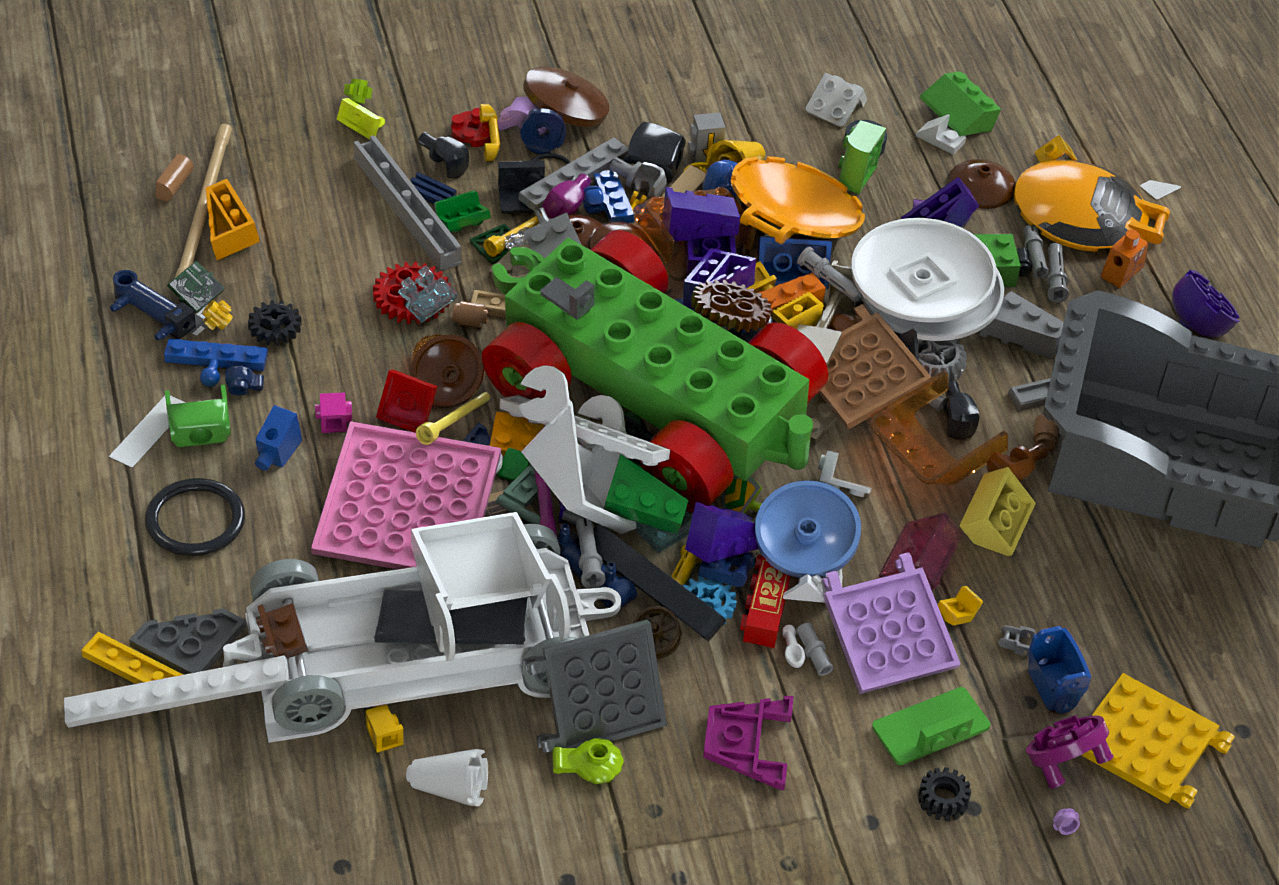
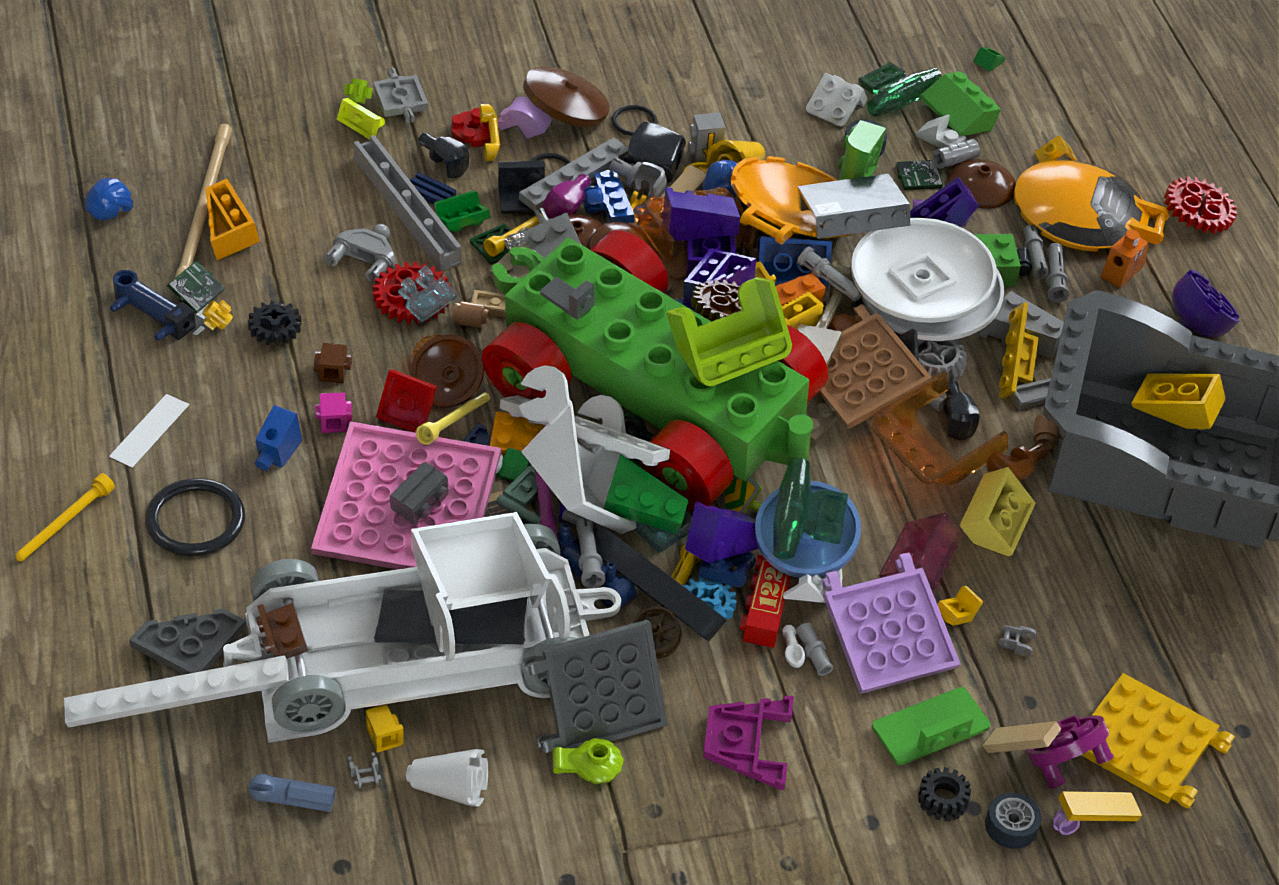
(101, 486): none -> yellow piece
(107, 198): none -> blue hair
(125, 660): yellow plate -> none
(173, 177): medium nougat brick -> none
(198, 421): bright green piece -> none
(214, 356): blue plate -> none
(241, 378): dark blue piece -> none
(291, 792): none -> sand blue piece
(332, 362): none -> reddish brown brick
(355, 772): none -> light grey piece
(366, 246): none -> light grey connector
(400, 95): none -> light grey plate
(419, 493): none -> dark grey brick
(549, 141): dark blue plate -> none
(628, 107): none -> black piece
(736, 341): none -> lime windscreen
(800, 511): none -> clear green plate
(827, 465): white bracket -> none
(855, 205): none -> dark grey panel
(895, 88): none -> clear green plate
(919, 175): none -> piece
(956, 153): none -> light grey axle
(988, 58): none -> green slope
(1005, 811): none -> wheel
(1020, 353): none -> yellow bracket
(1022, 737): none -> tan tile
(1062, 674): blue piece -> none
(1099, 806): none -> yellow tile
(1159, 189): white sticker -> none
(1182, 398): none -> yellow slope
(1185, 199): none -> red gear

